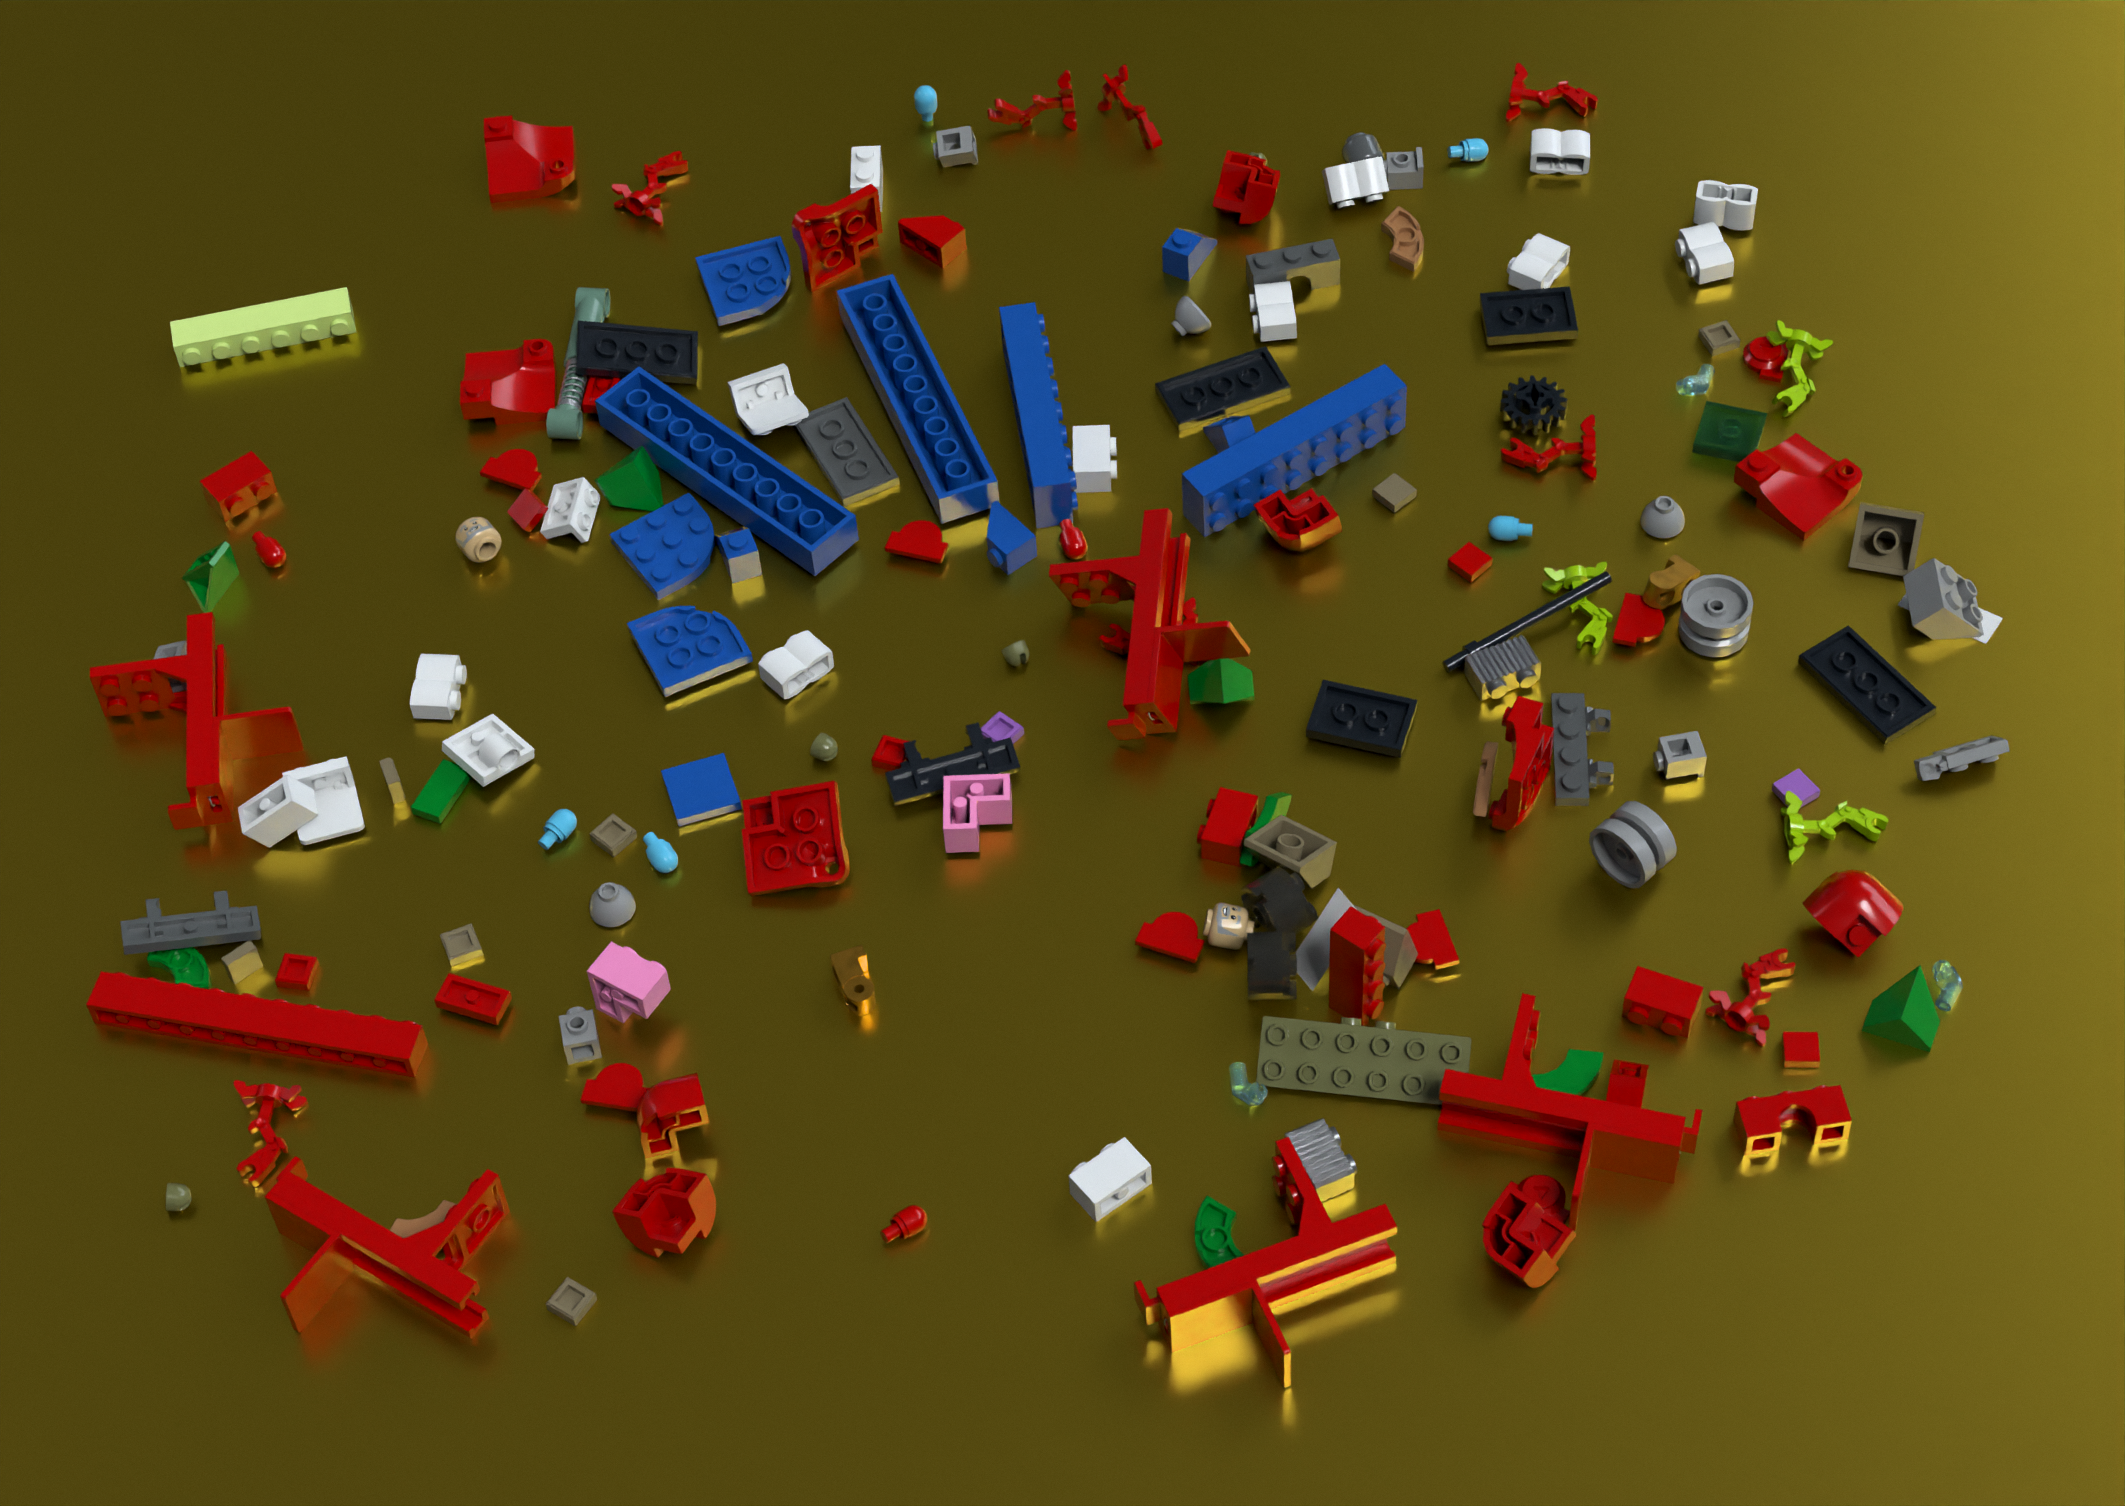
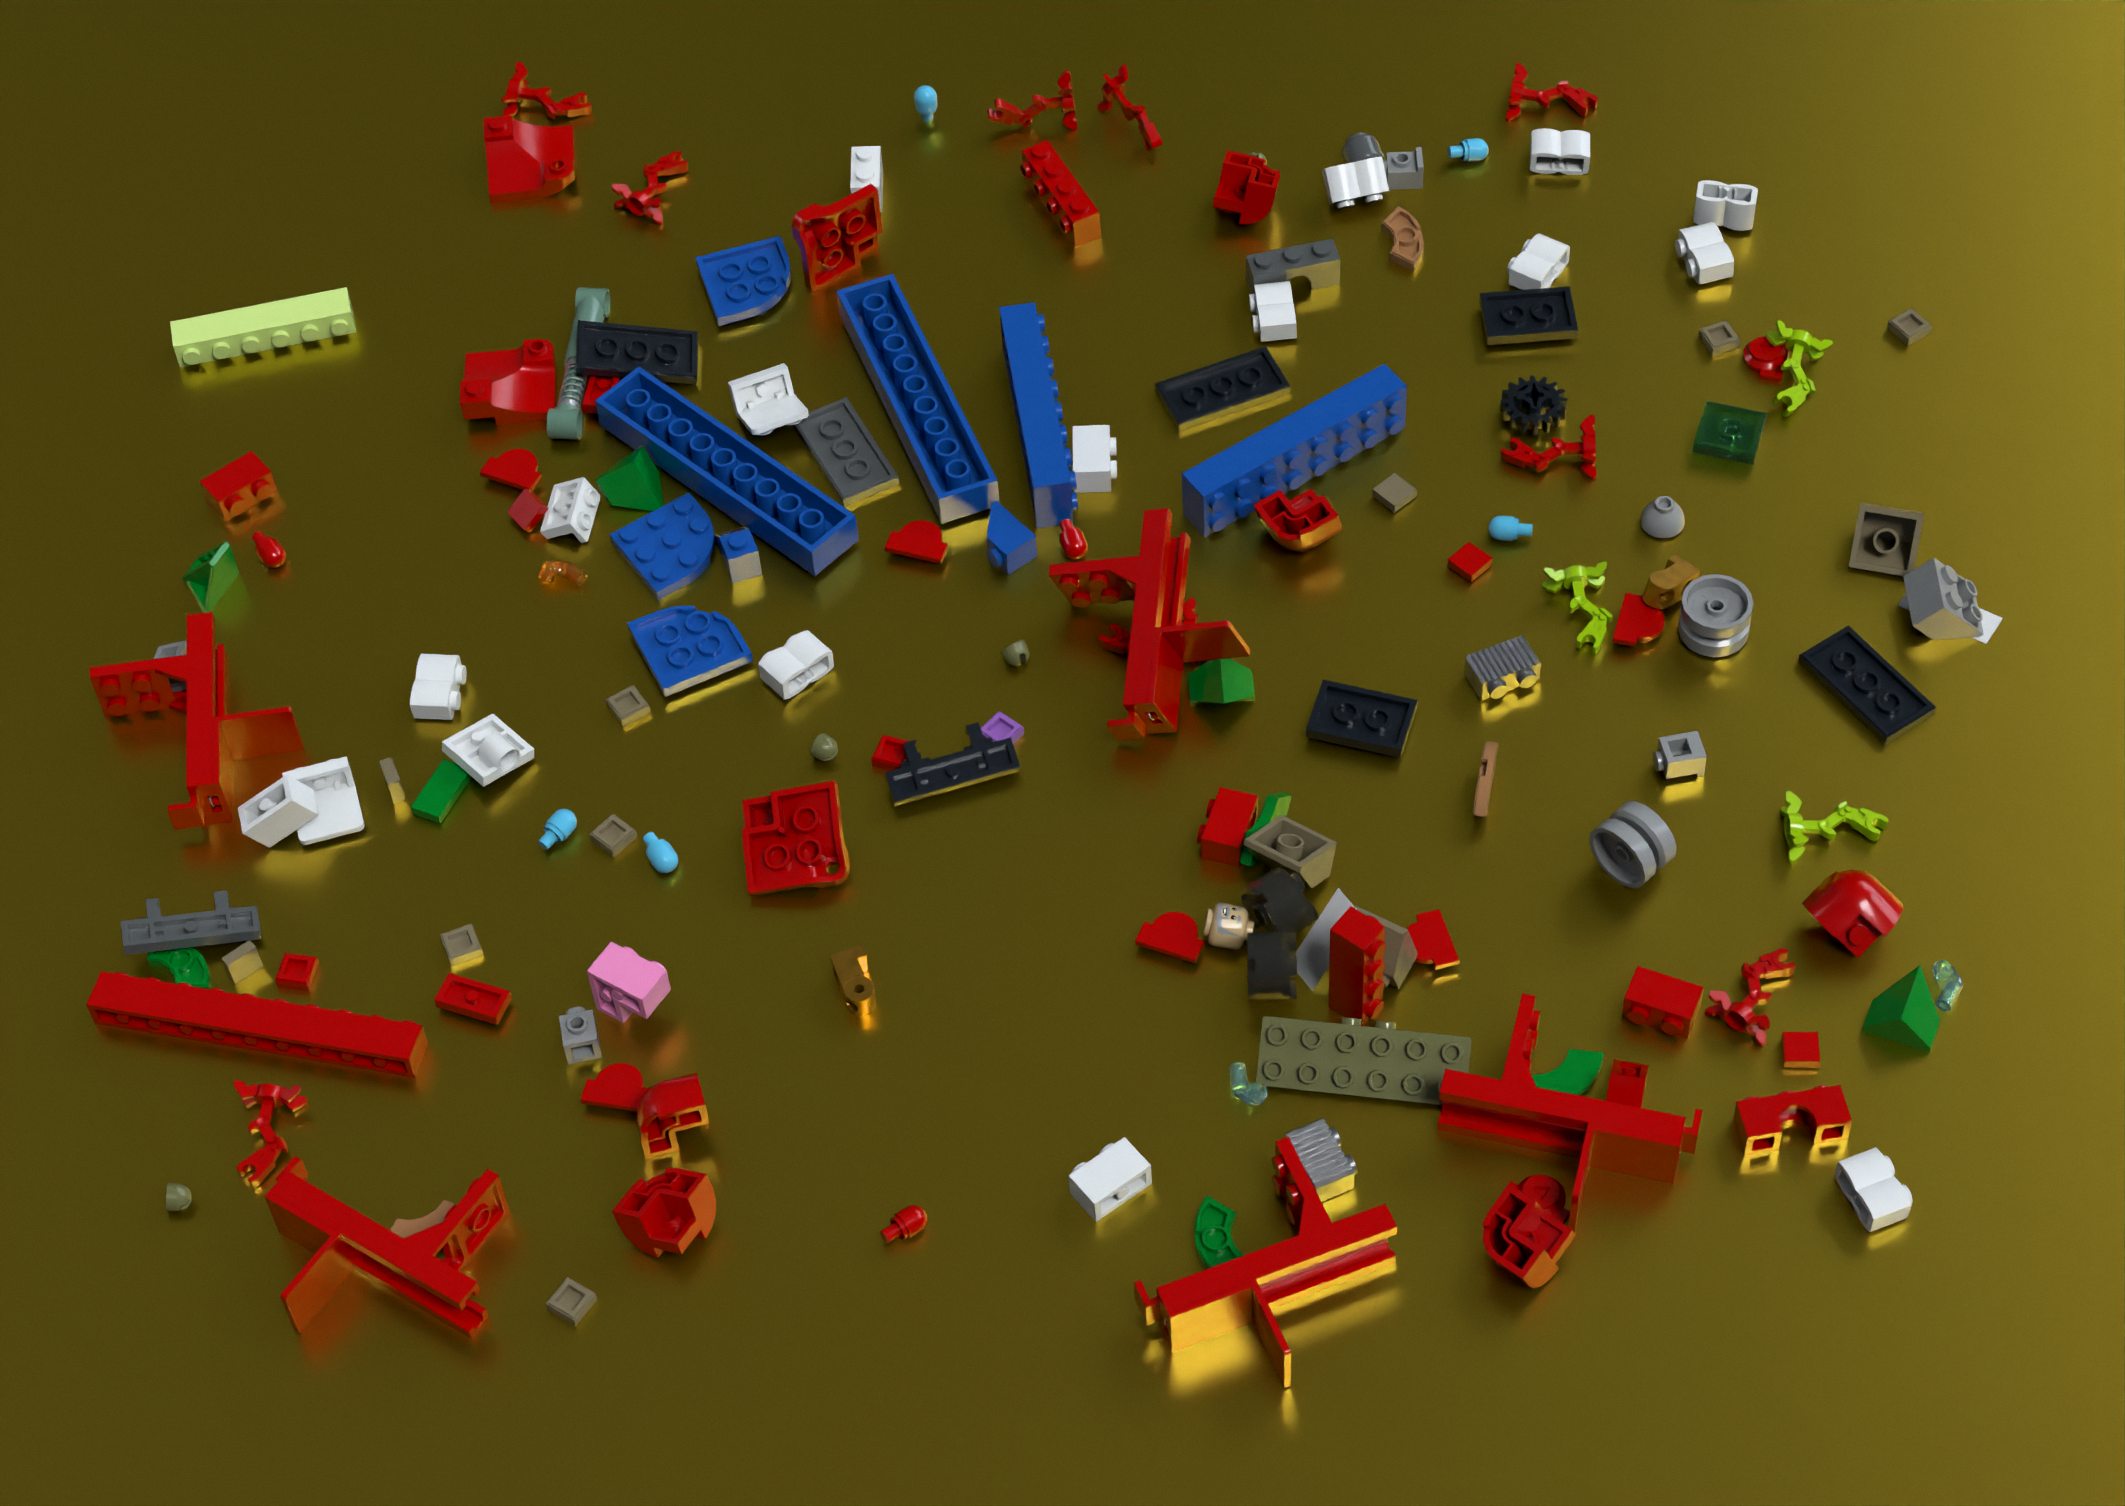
(478, 539): tan head -> none
(516, 90): none -> red piece
(564, 569): none -> clear orange arm
(611, 905): light grey brick -> none
(627, 705): none -> dark tan tile
(701, 789): blue tile -> none
(933, 238): red slope -> none
(956, 146): light grey brick -> none
(971, 803): bright pink brick -> none
(1061, 193): none -> red brick
(1185, 252): blue slope -> none
(1190, 318): light grey brick -> none
(1229, 431): blue slope -> none
(1529, 620): black bar -> none
(1531, 762): red slope -> none
(1572, 769): dark grey hinge -> none
(1696, 384): clear light blue arm -> none
(1798, 484): red slope -> none
(1798, 784): medium lavender tile -> none
(1873, 1189): none -> white brick
(1909, 327): none -> dark tan tile
(1958, 757): light grey hinge -> none

